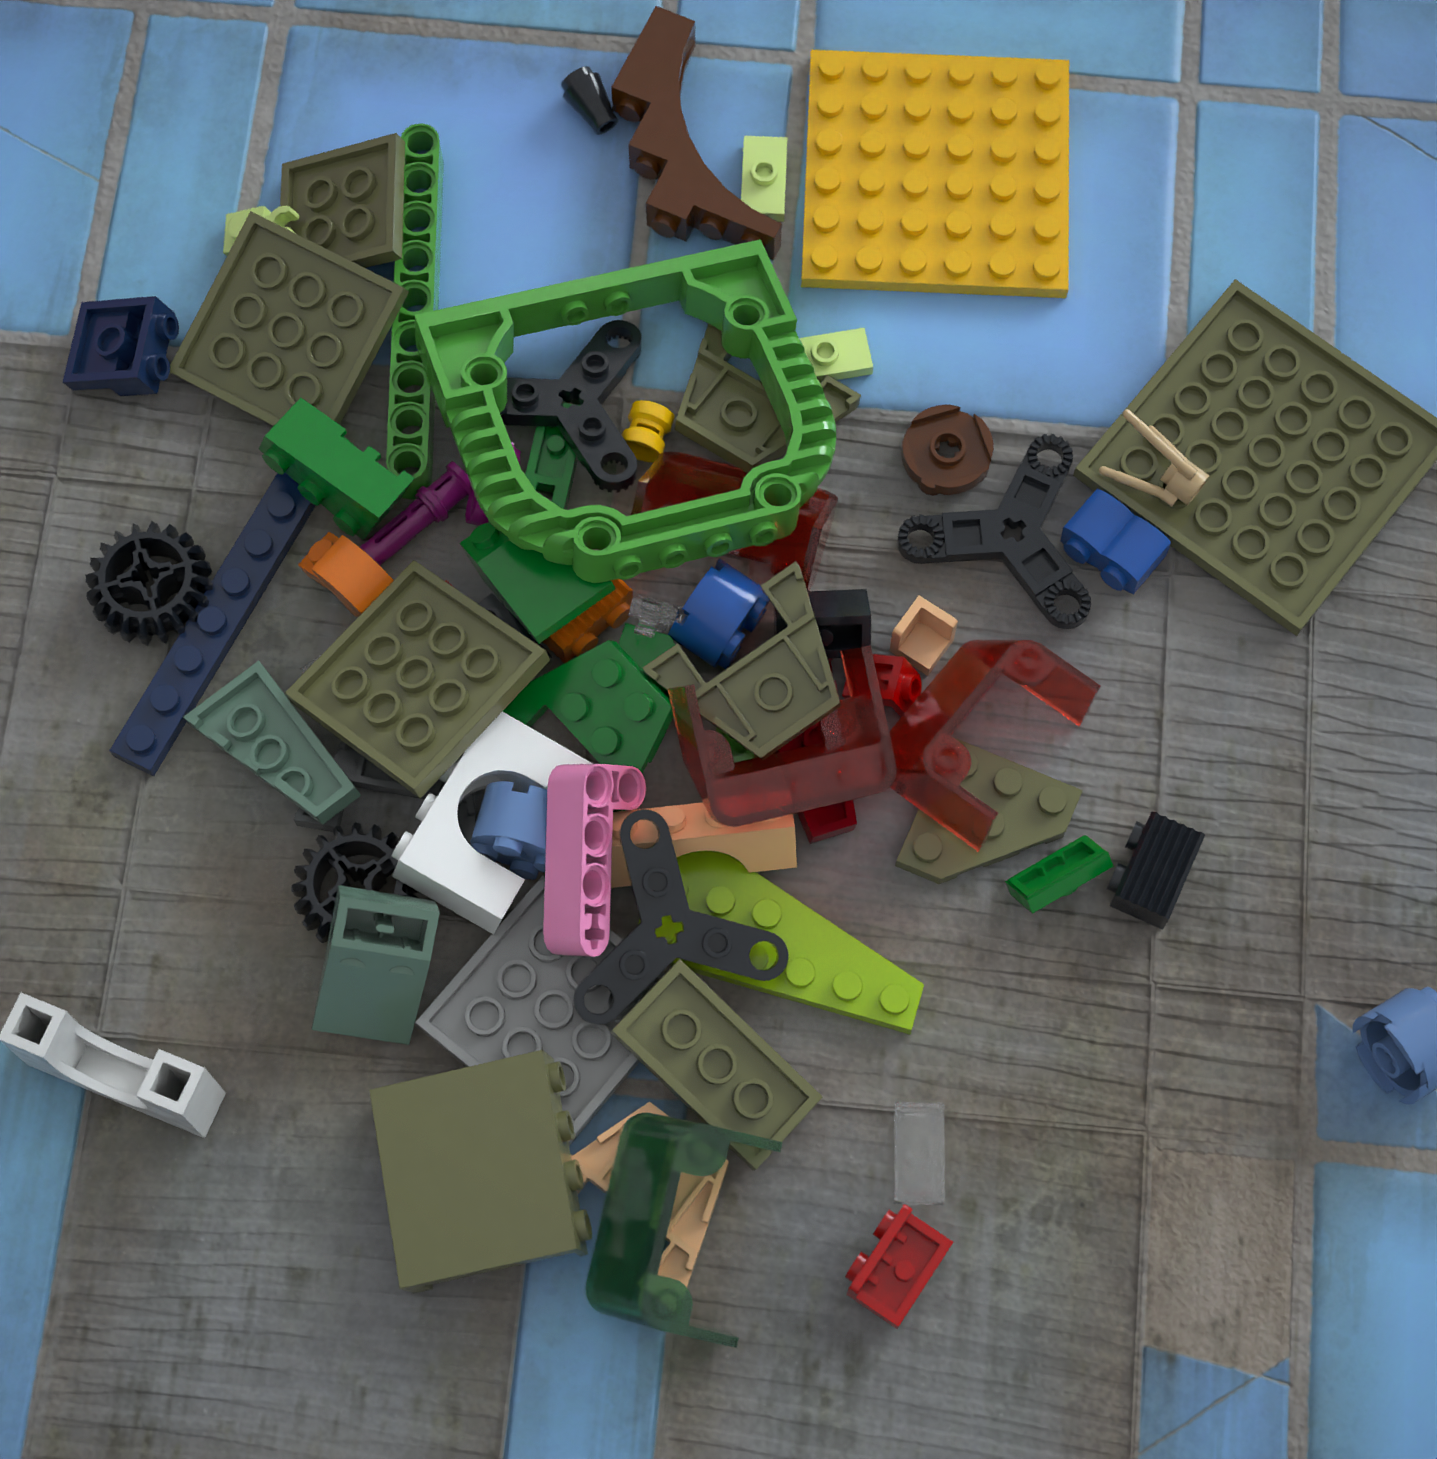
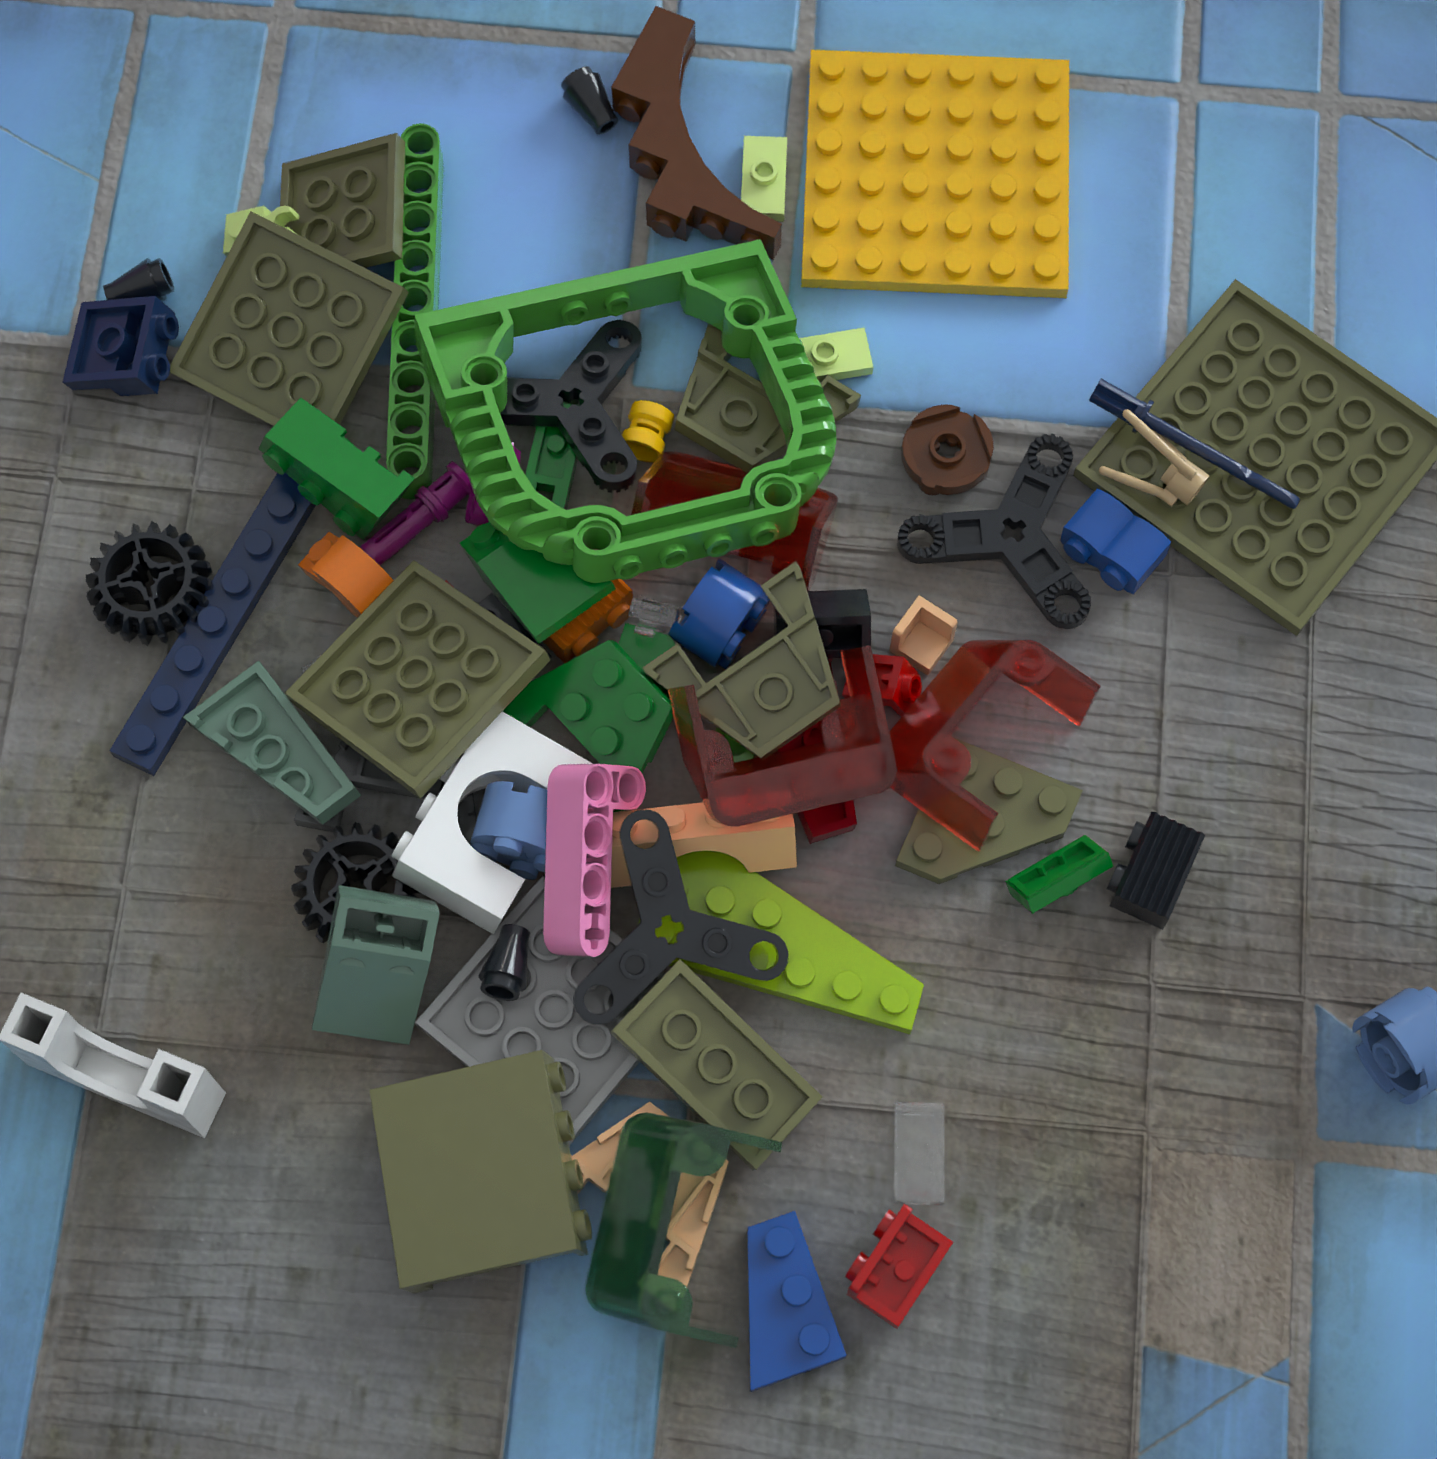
(143, 280): none -> black cone
(506, 966): none -> black cone
(787, 1305): none -> blue wing
(1116, 401): none -> dark blue piece

